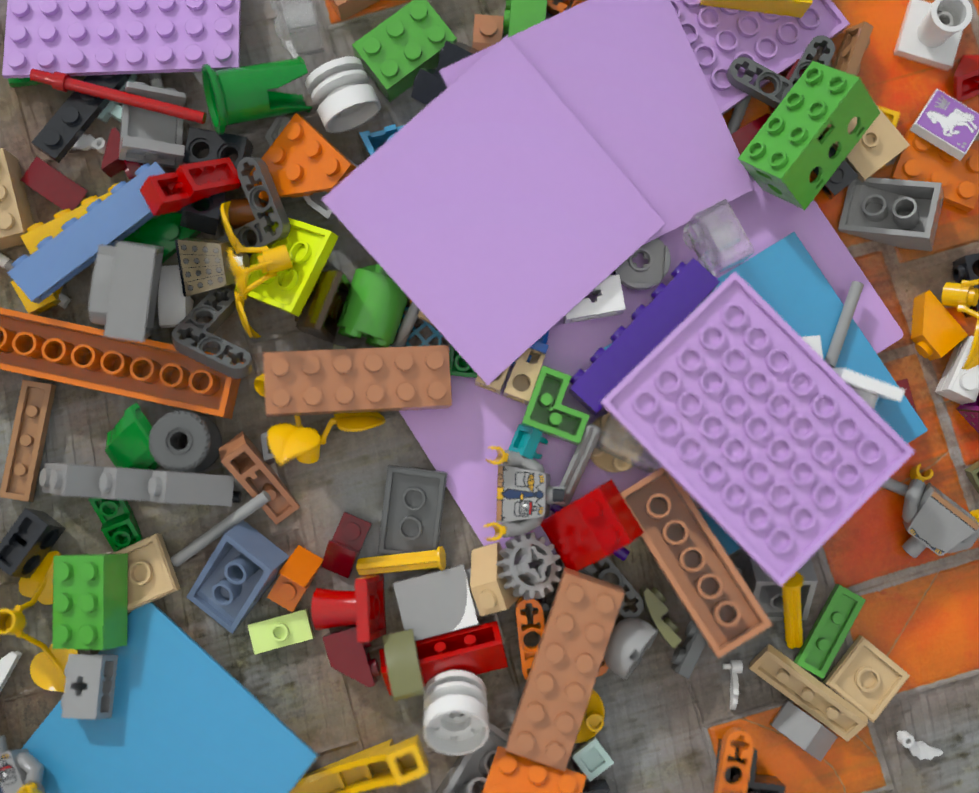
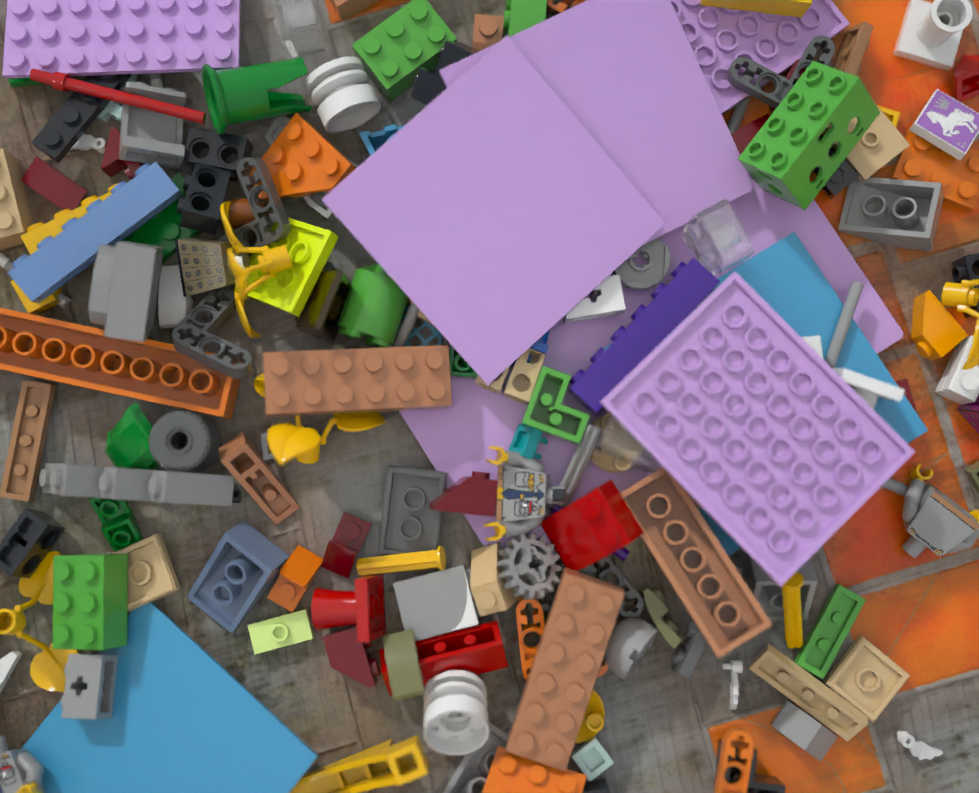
(189, 184): red slope -> none
(220, 528): light grey bar -> none
(469, 496): none -> dark red slope

